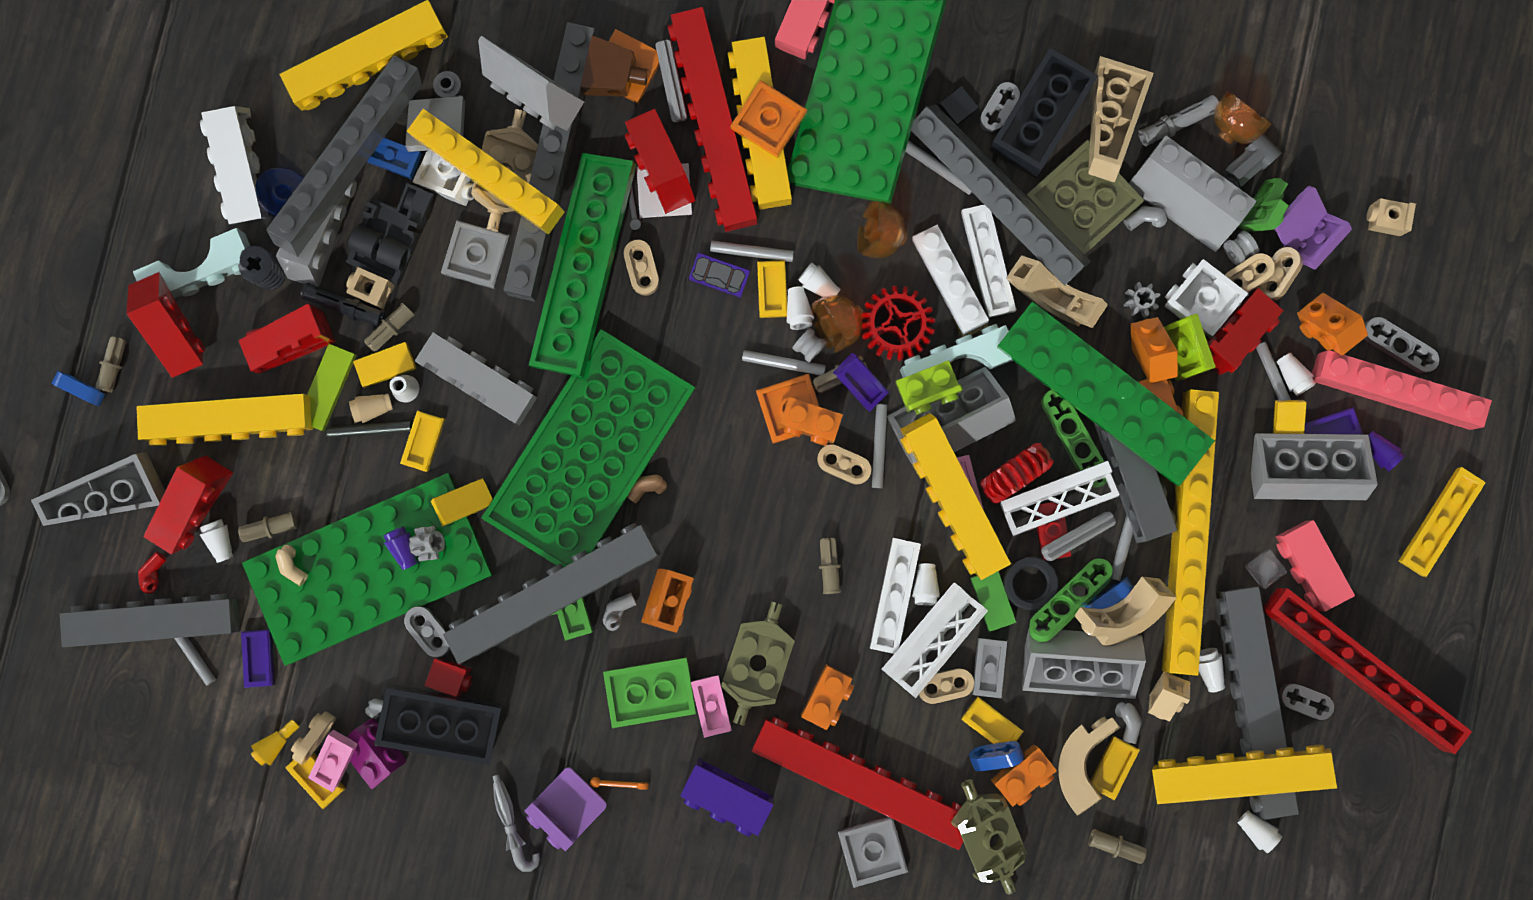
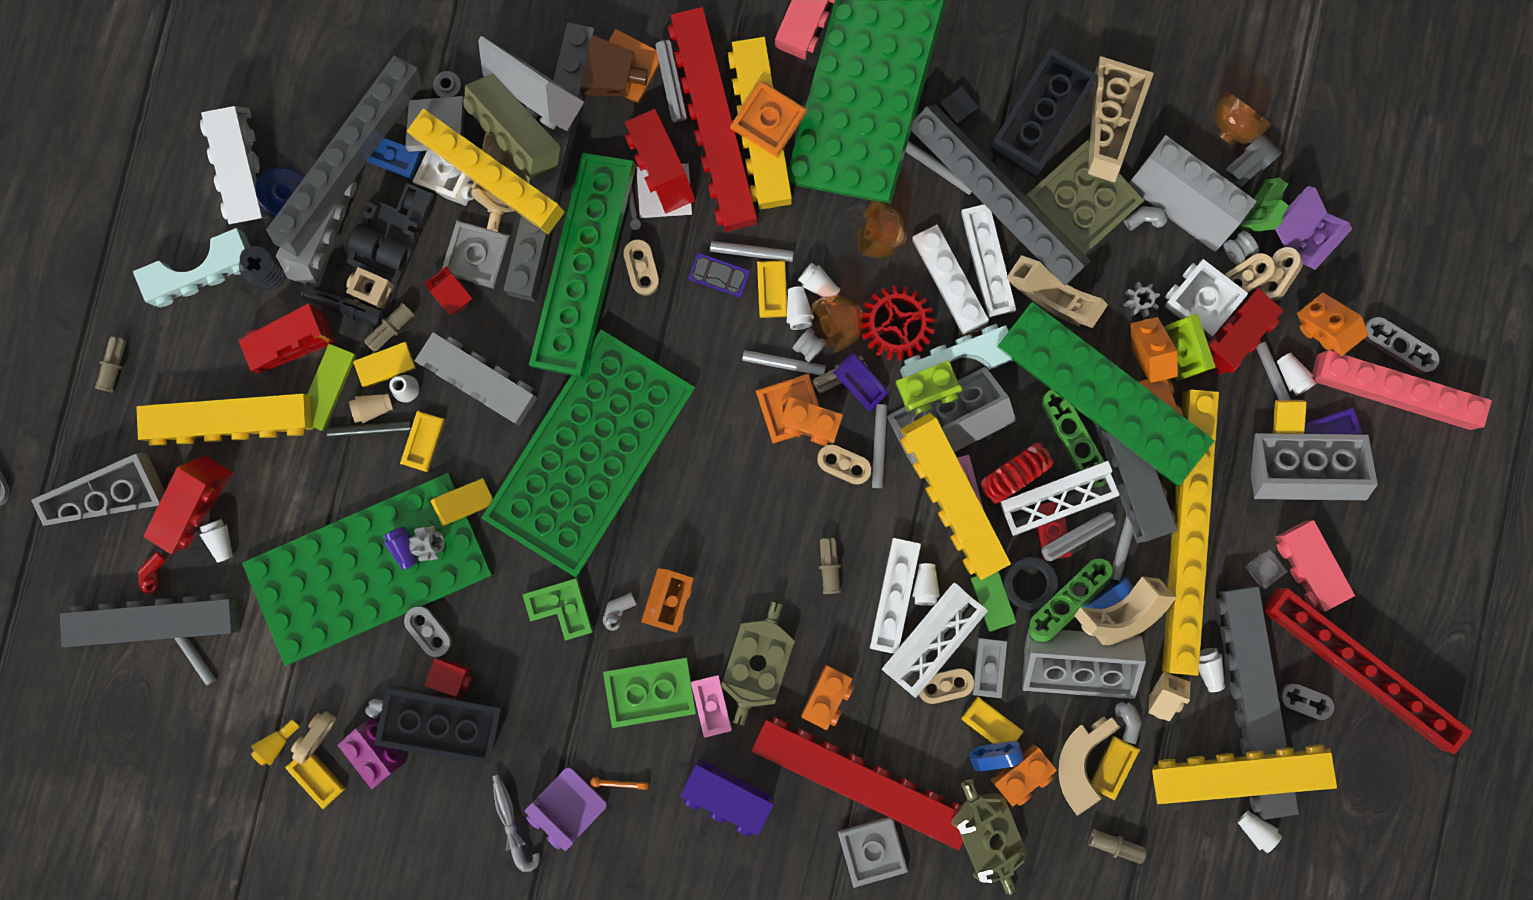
(78, 388): blue beam -> none
(164, 325): red wedge -> none
(257, 658): dark purple tile -> none
(267, 527): dark tan axle -> none
(286, 565): tan arm -> none
(332, 760): bright pink plate -> none
(363, 56): yellow brick -> none
(448, 291): none -> red brick
(511, 125): none -> olive brick
(552, 593): dark grey brick -> none
(647, 484): medium nougat arm -> none
(993, 105): light grey beam -> none
(1170, 124): light grey pin -> none
(1381, 221): tan brick -> none
(1384, 452): dark purple cone -> none
(1442, 521): yellow plate -> none

